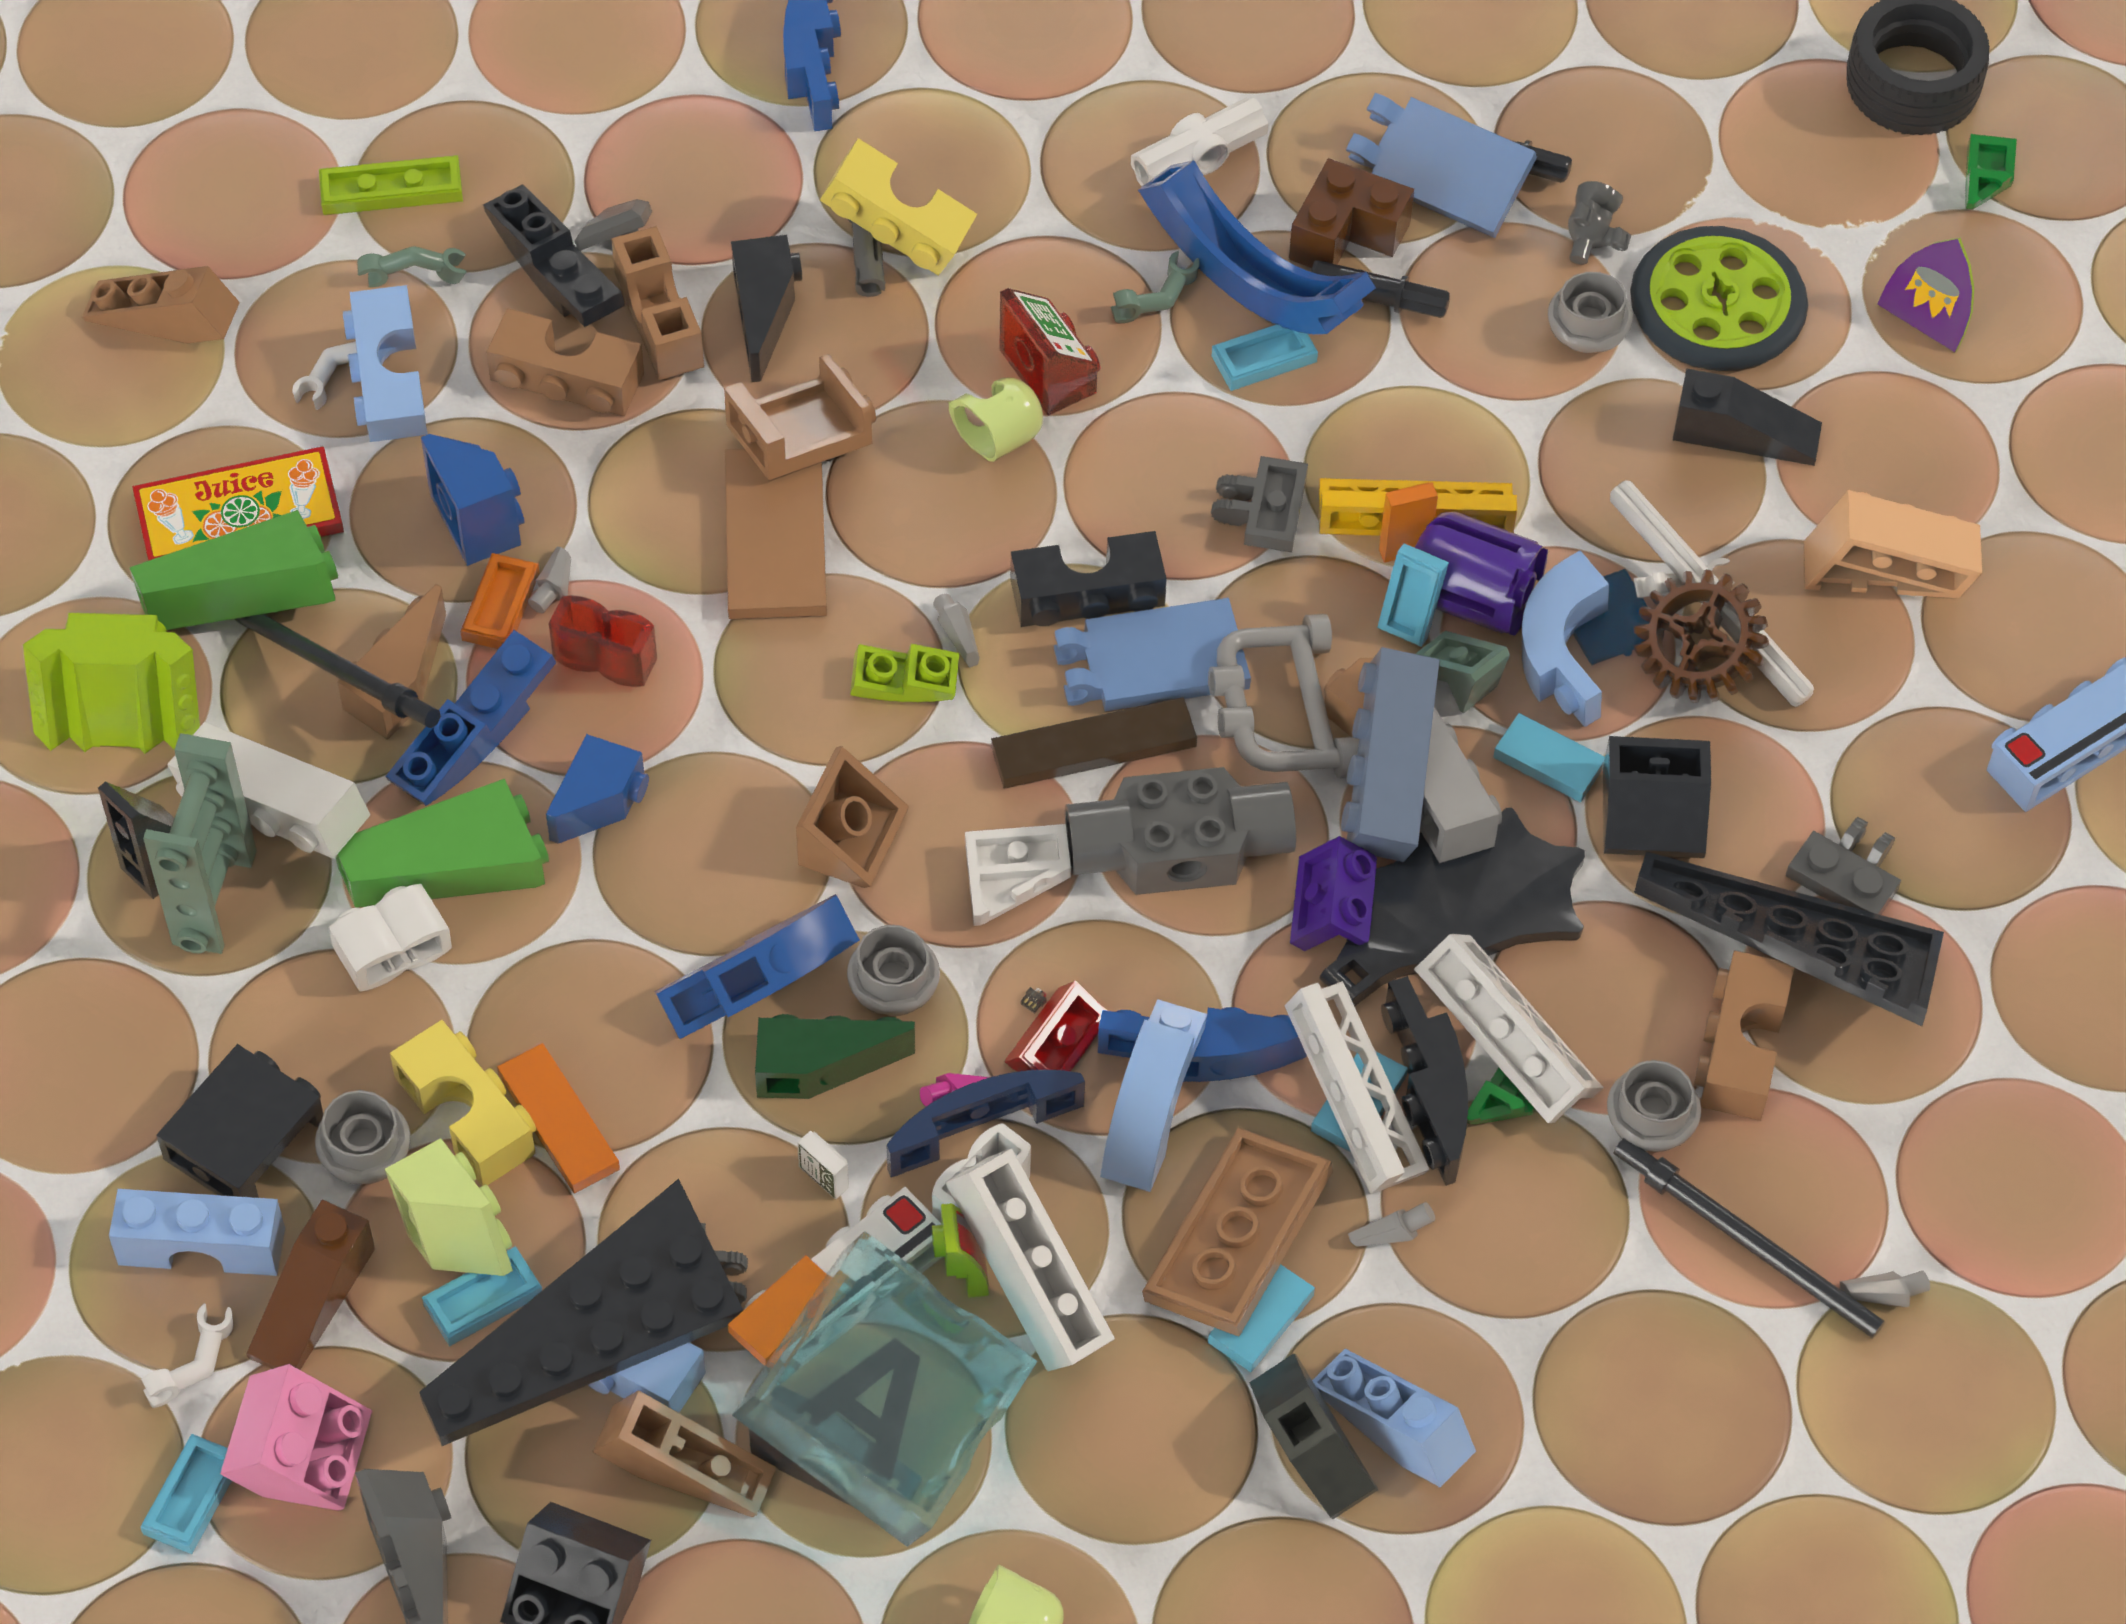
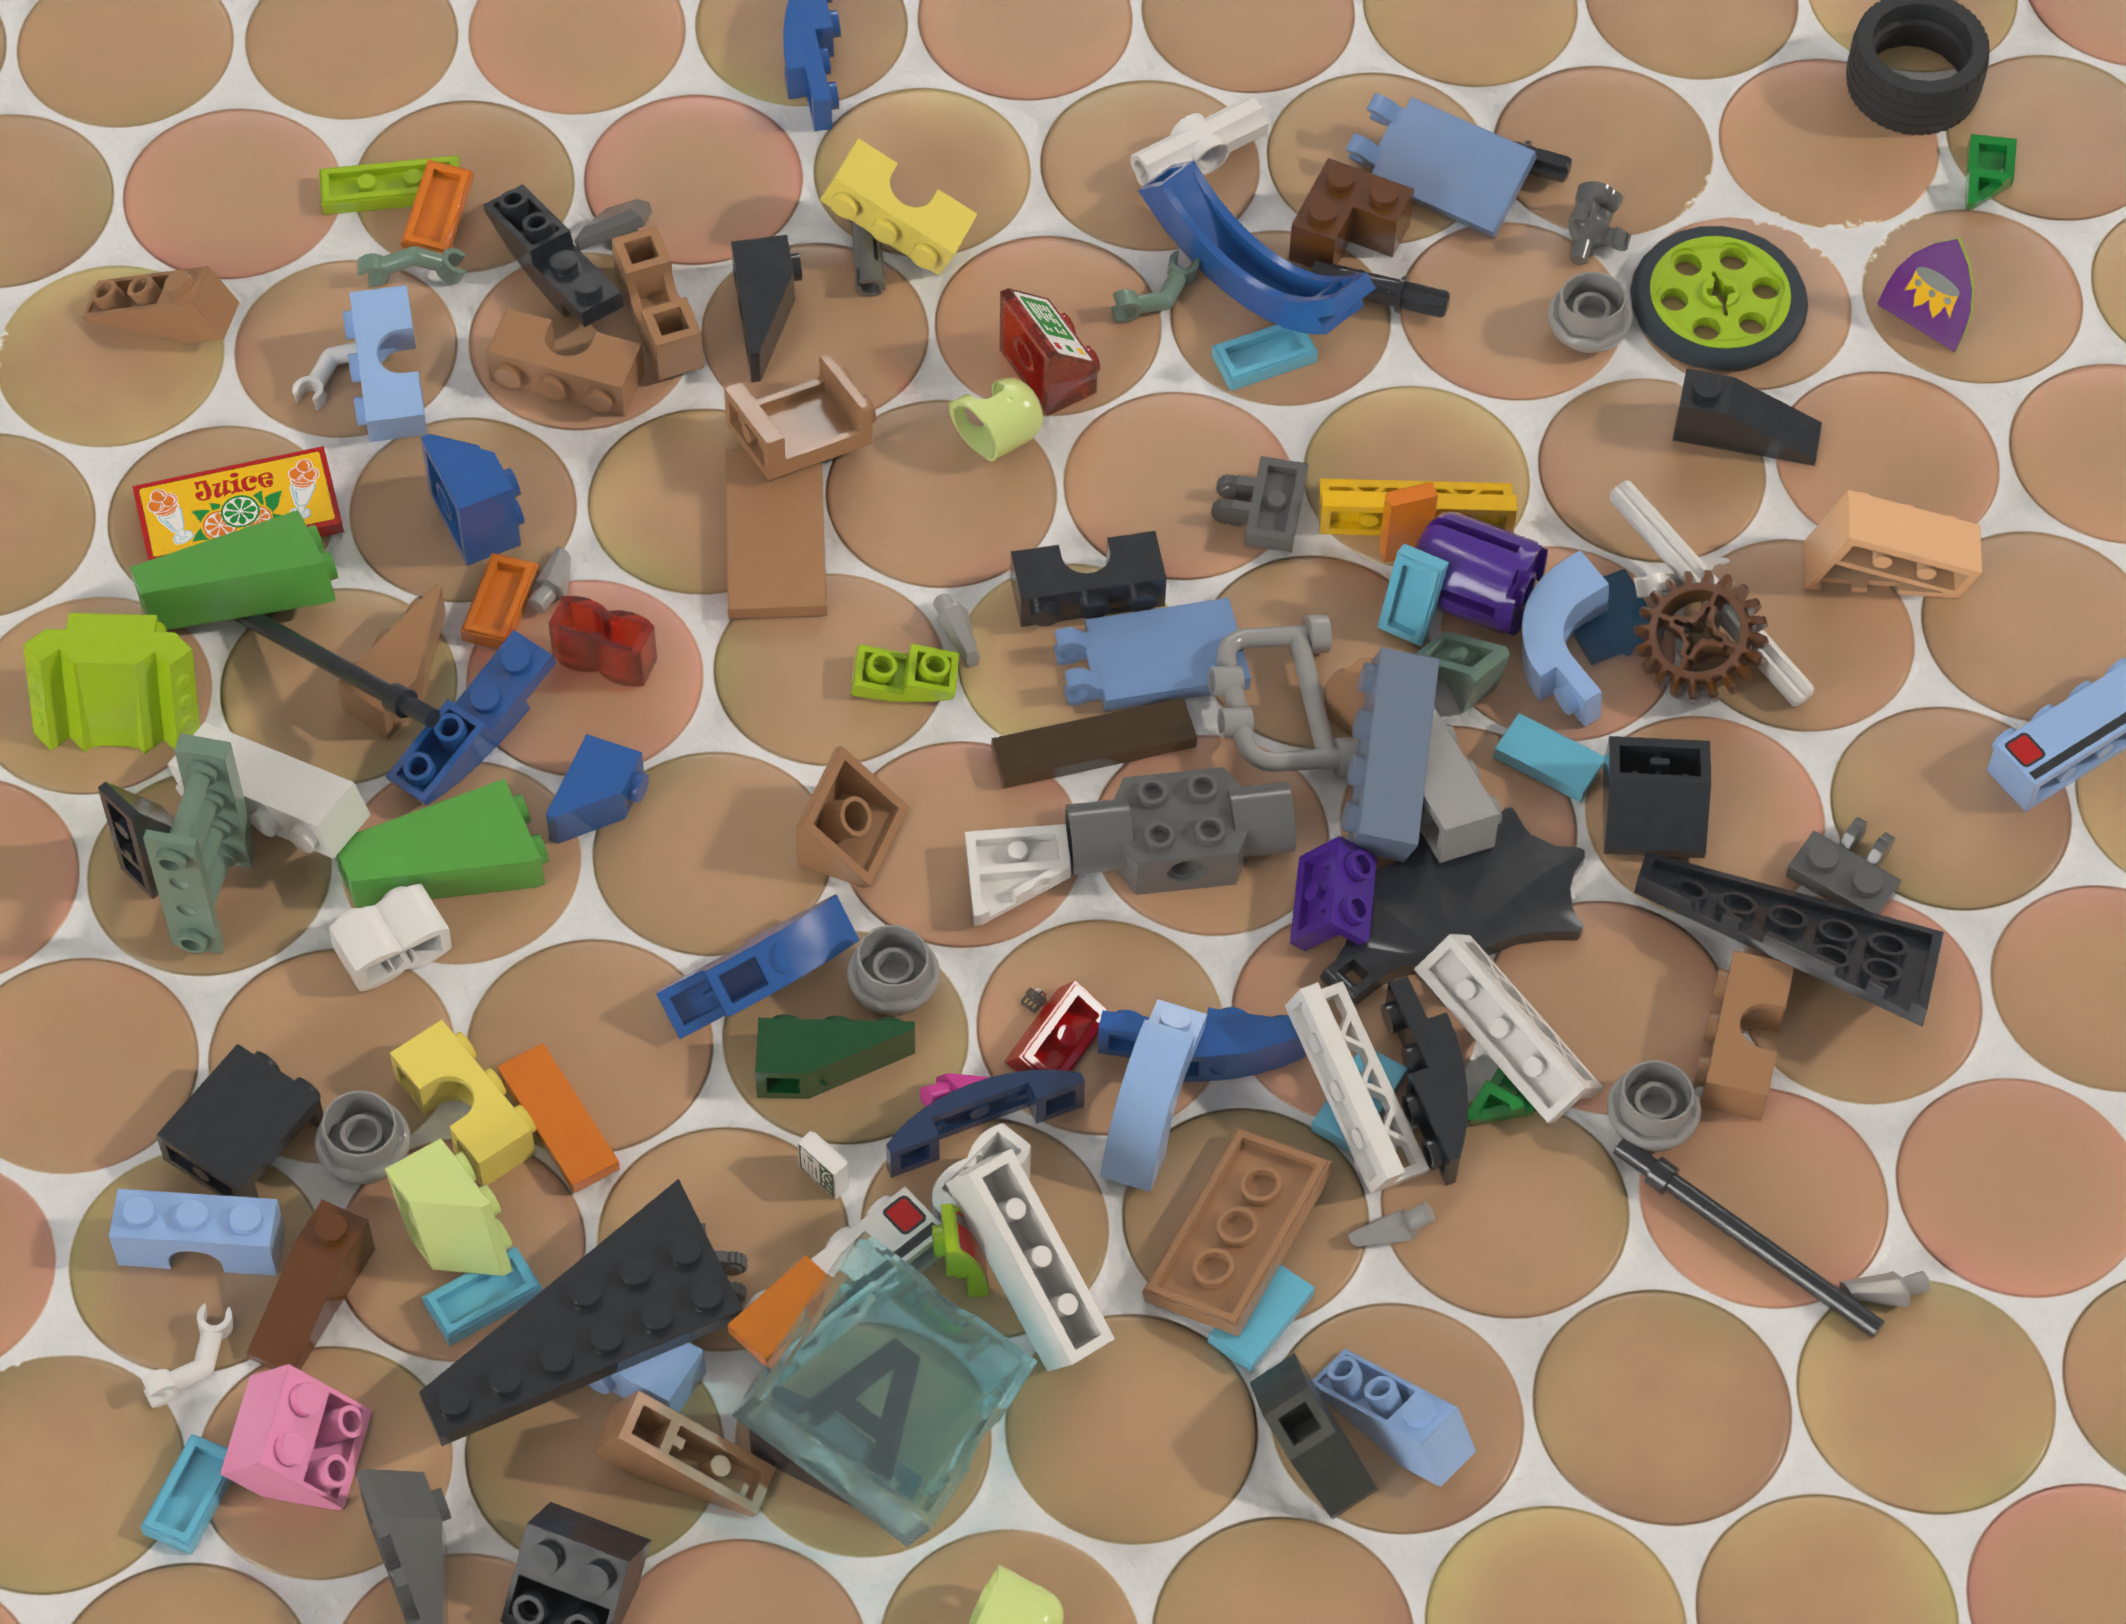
(438, 207): none -> orange tile

